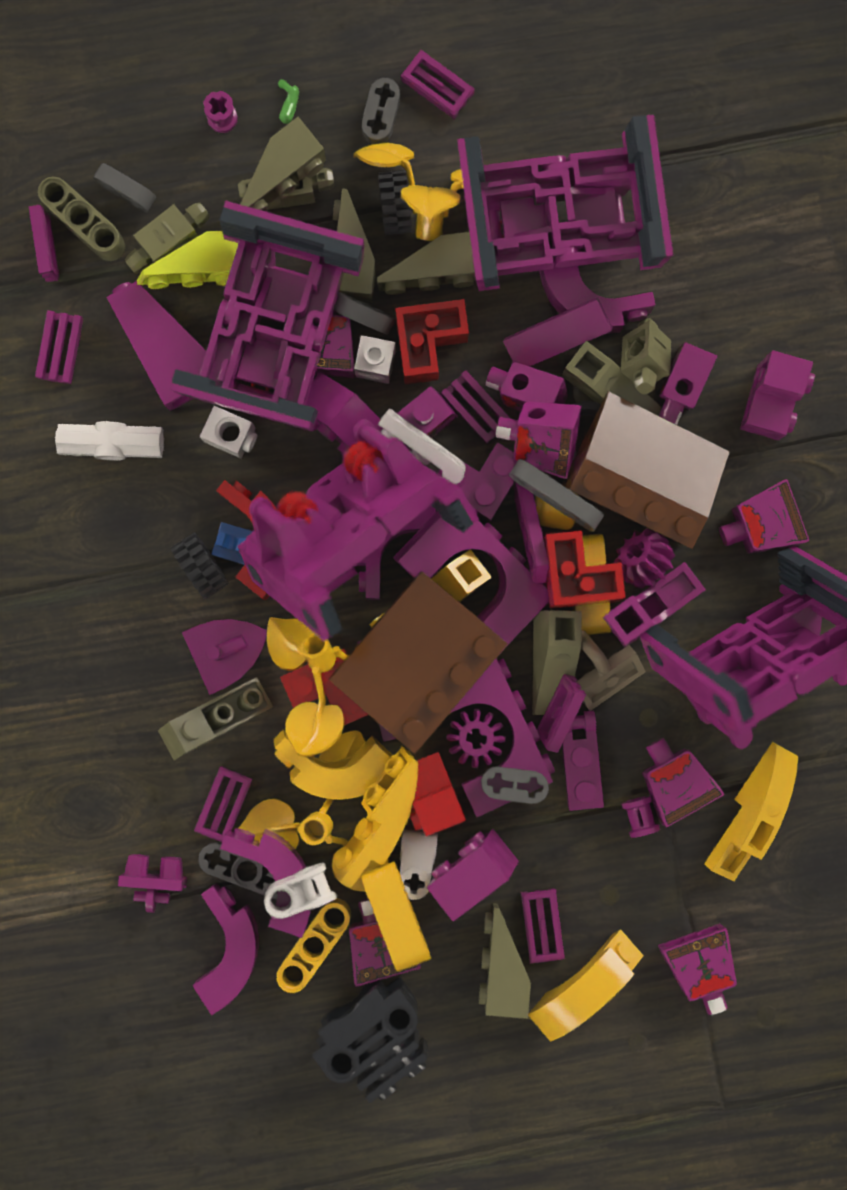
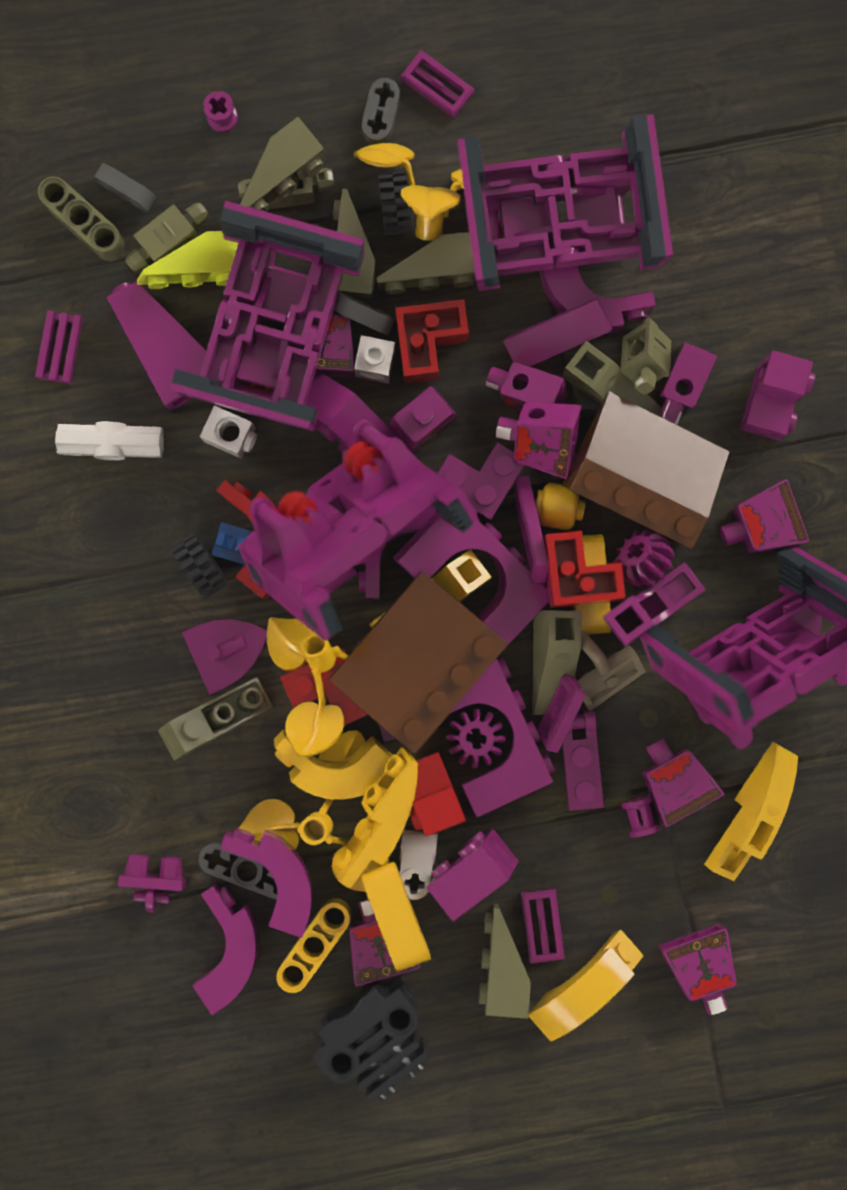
(44, 243): magenta tile -> none
(235, 776): magenta tile -> none
(289, 106): bright green piece -> none
(301, 891): white piece -> none
(423, 447): white plate -> none
(457, 386): magenta tile -> none
(514, 793): dark grey beam -> none
(556, 495): dark grey beam -> none

